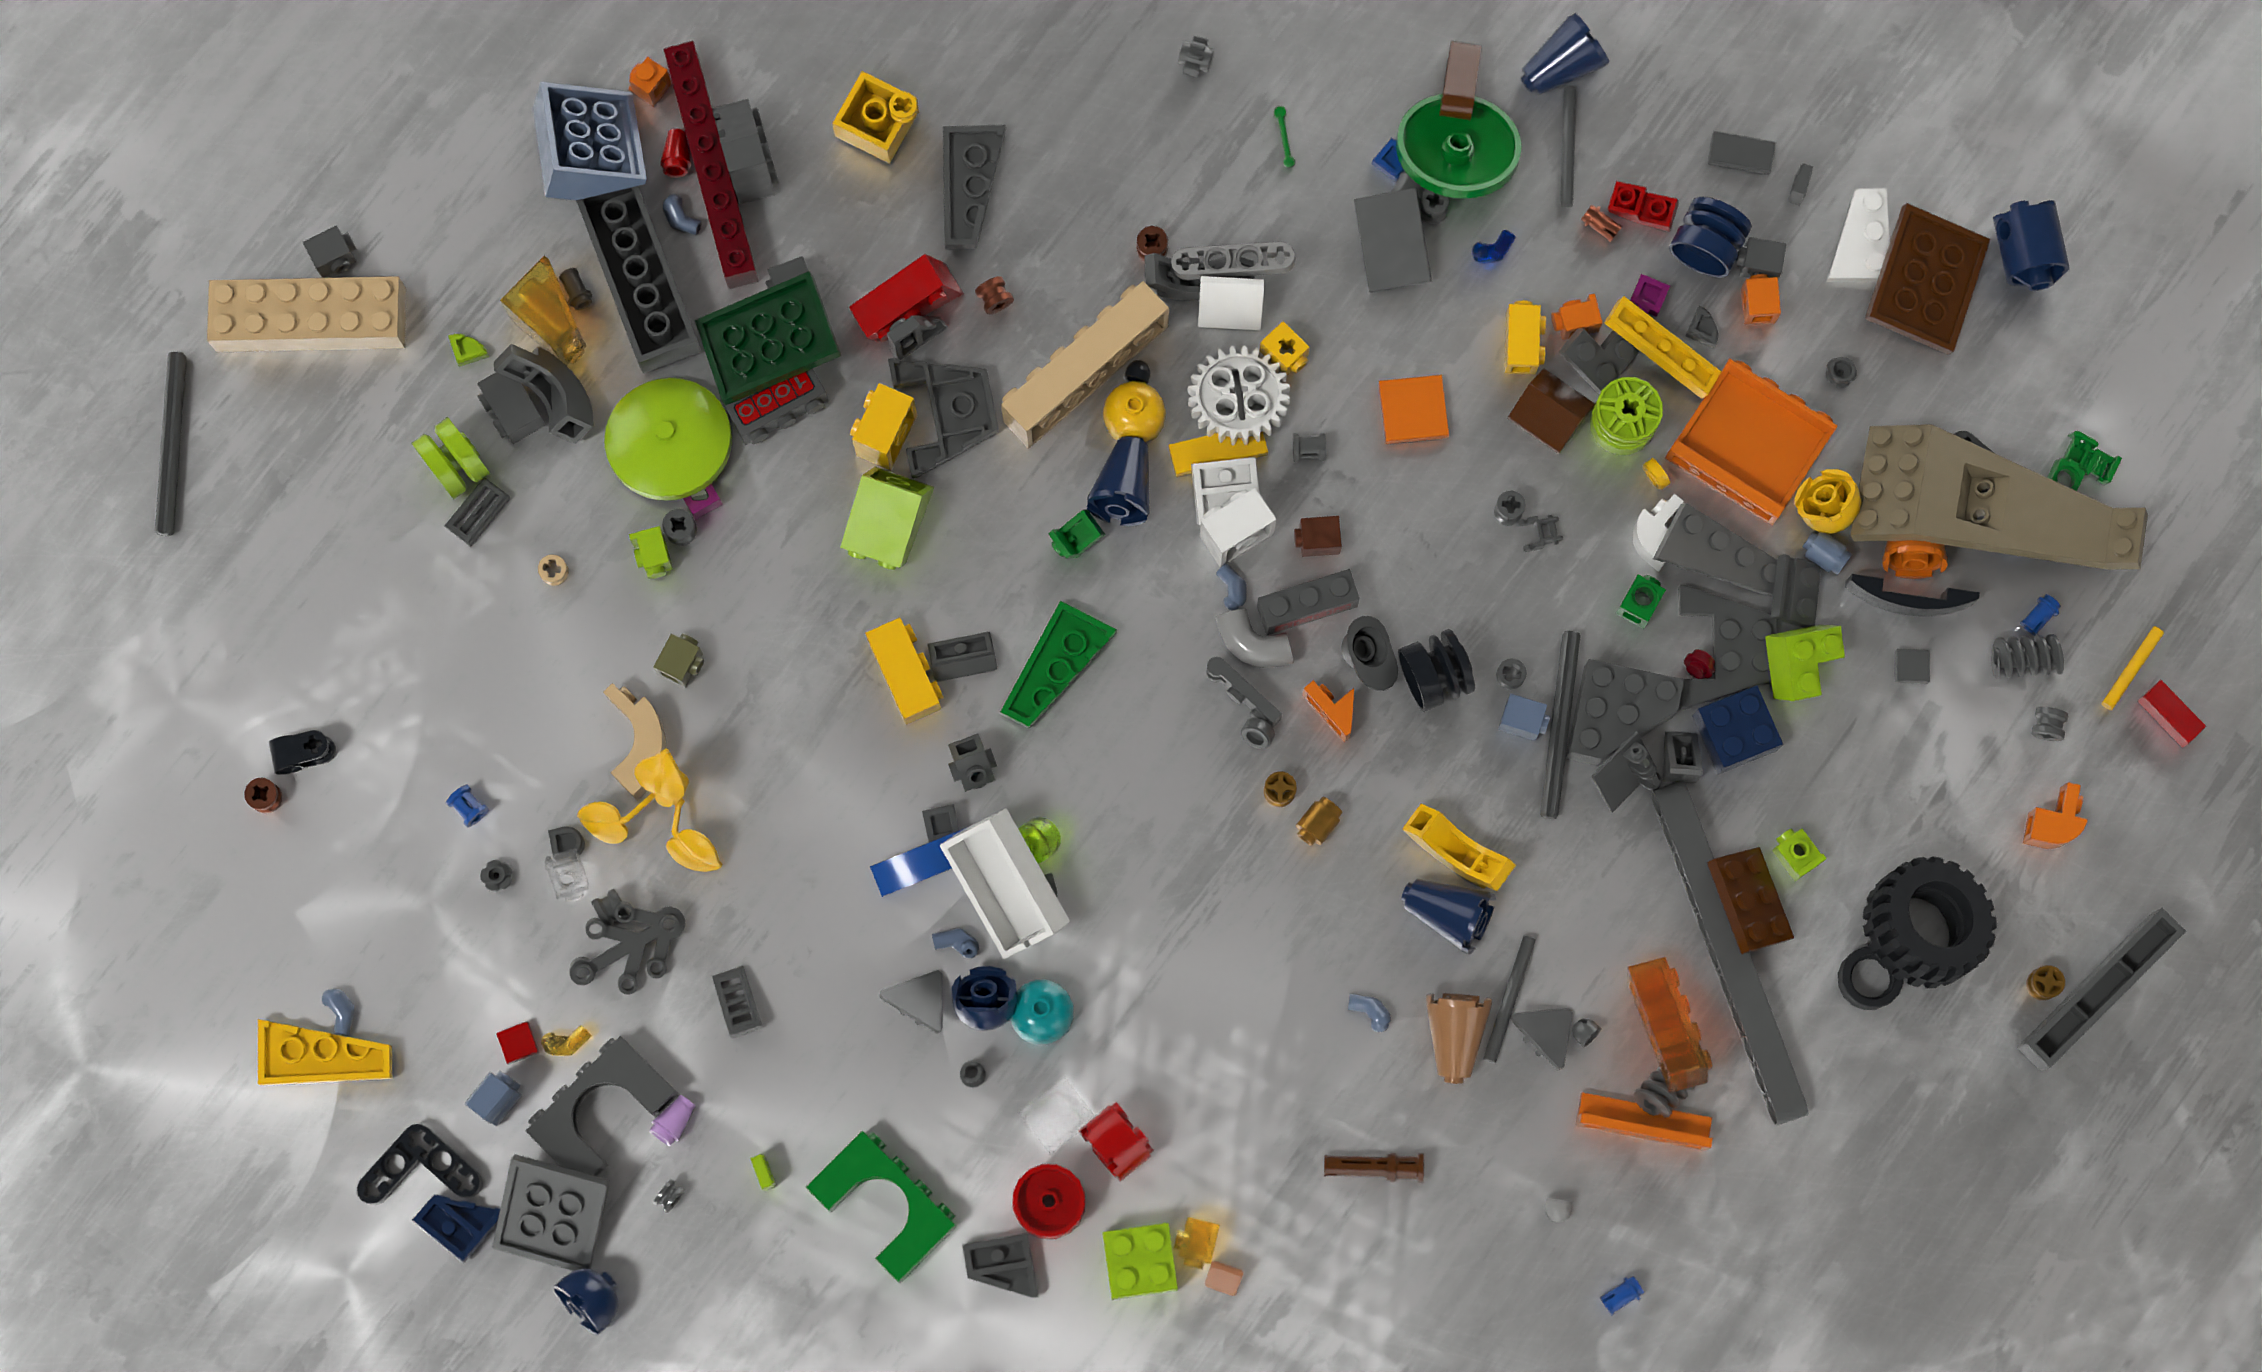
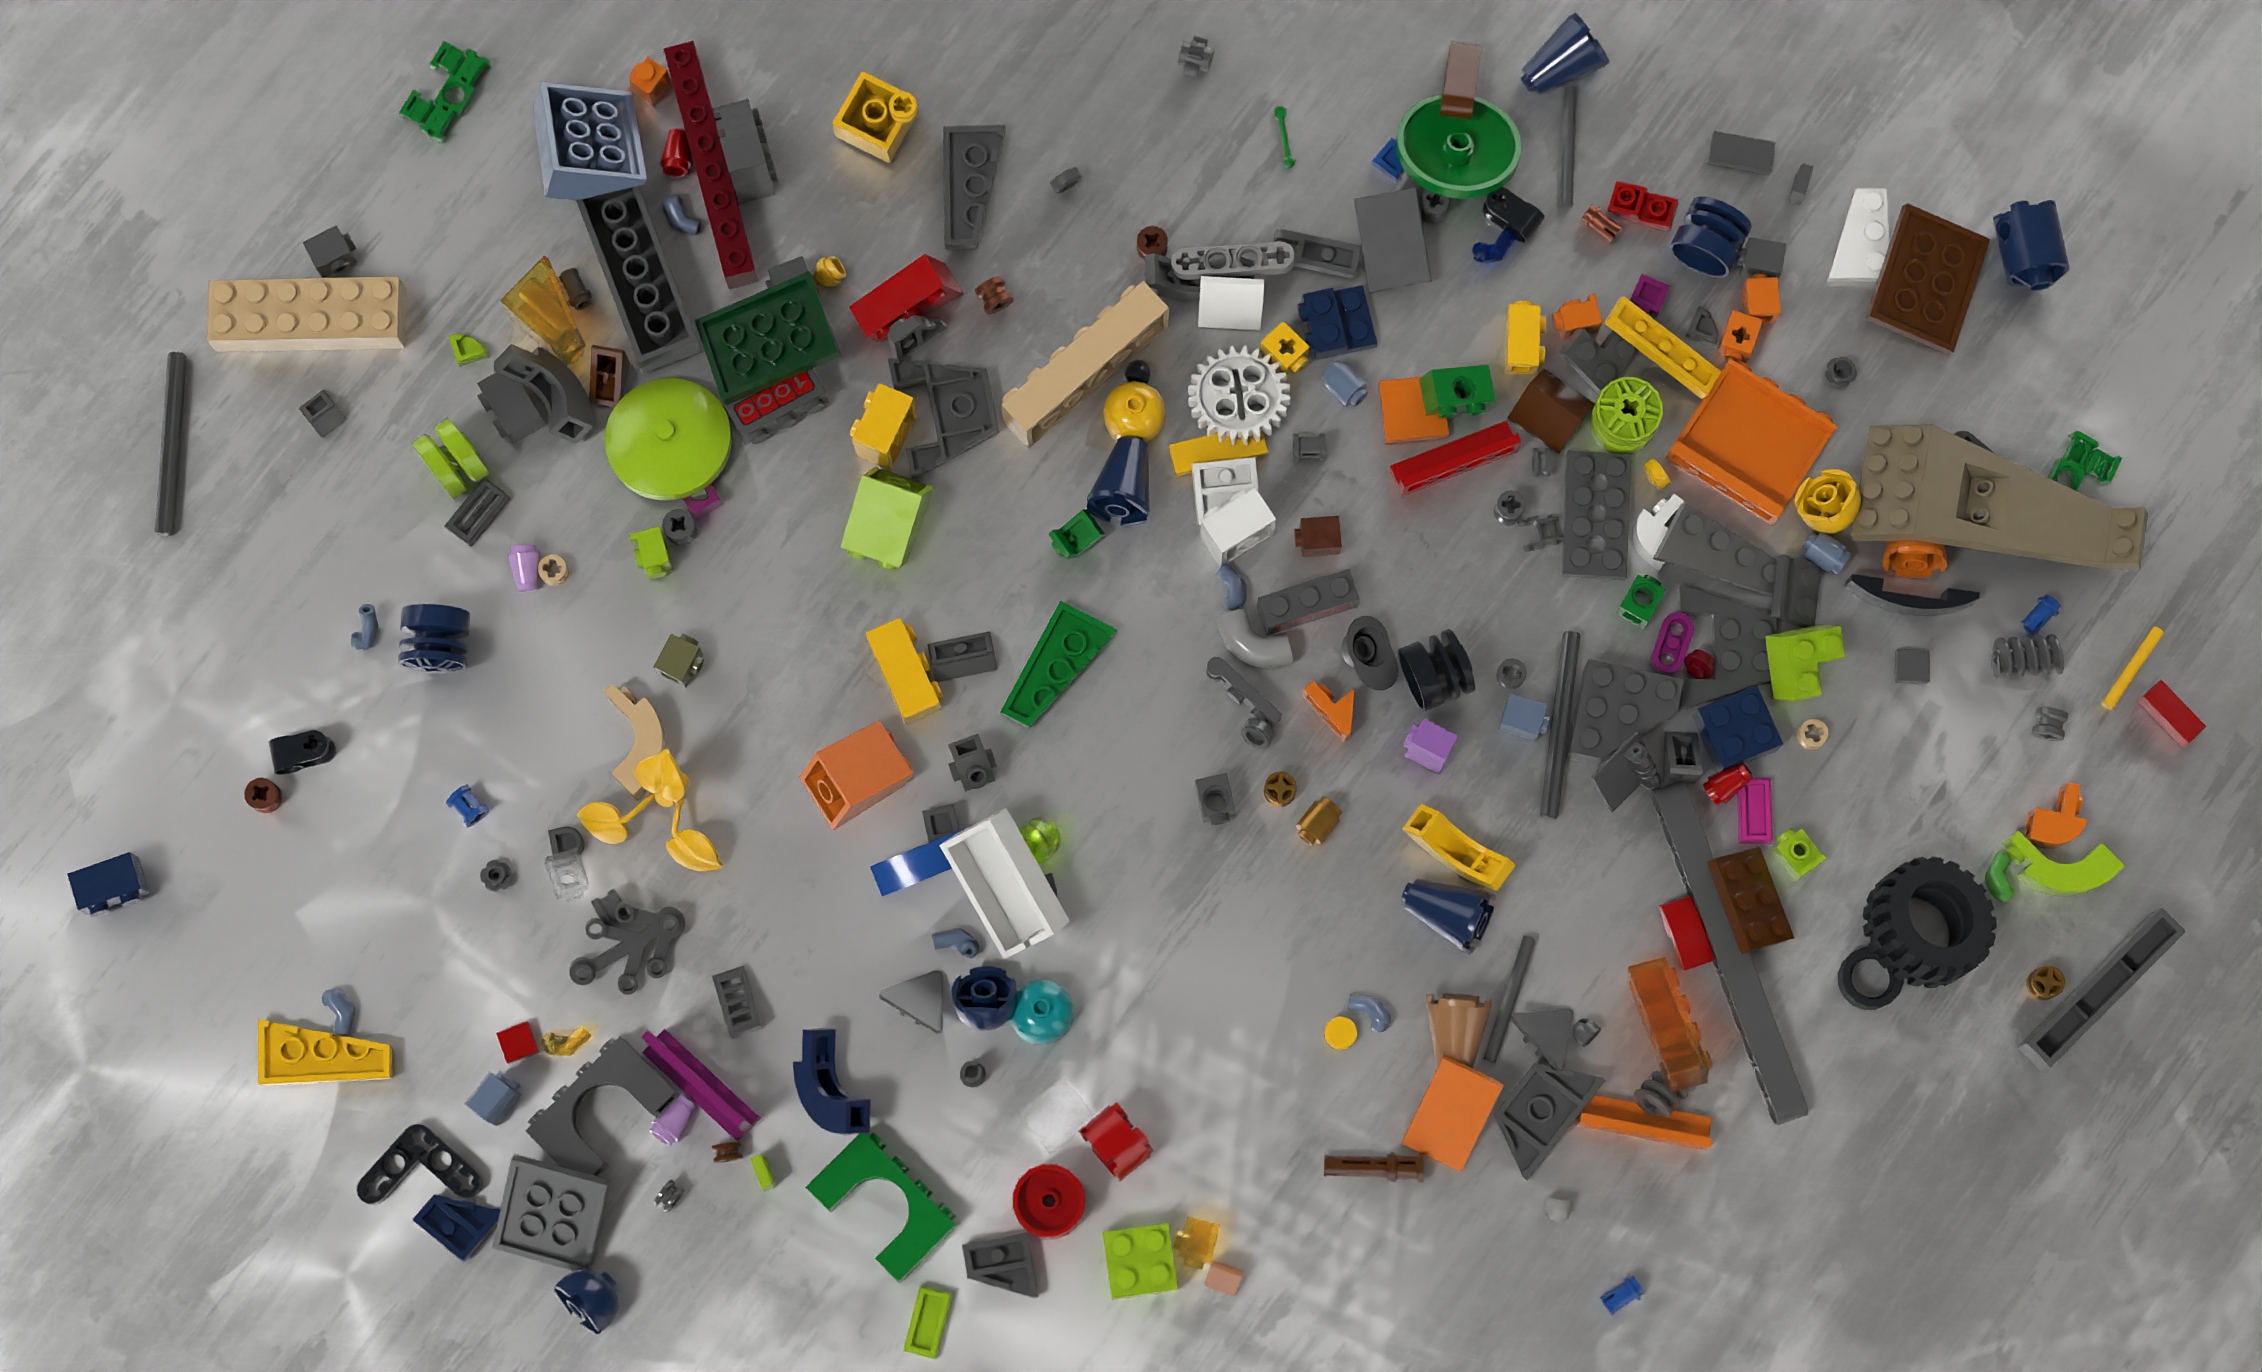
(108, 884): none -> dark blue brick
(322, 413): none -> dark grey slope
(369, 628): none -> sand blue arm
(433, 640): none -> dark blue wheel
(440, 116): none -> green piece
(524, 566): none -> lavender cone
(607, 375): none -> reddish brown slope
(699, 1084): none -> magenta fence
(727, 1152): none -> reddish brown bush
(820, 1088): none -> dark blue arch
(829, 272): none -> yellow plate
(855, 774): none -> orange slope
(927, 1322): none -> lime tile
(1066, 180): none -> dark grey tile
(1215, 785): none -> dark grey brick
(1320, 253): none -> dark grey plate
(1337, 322): none -> dark blue plate
(1340, 1033): none -> yellow tile
(1345, 383): none -> sand blue brick
(1429, 745): none -> medium lavender brick
(1452, 1113): none -> orange tile
(1454, 458): none -> red fence
(1472, 383): none -> green brick
(1514, 216): none -> black piece
(1541, 462): none -> dark grey bush
(1542, 1111): none -> dark grey wing
(1613, 501): none -> dark grey plate
(1672, 645): none -> magenta plate
(1687, 932): none -> red slope
(1727, 783): none -> red cone
(1741, 325): none -> orange brick
(1755, 812): none -> dark pink tile
(1815, 725): none -> tan bush
(1996, 879): none -> bright green arm
(2061, 879): none -> lime arch

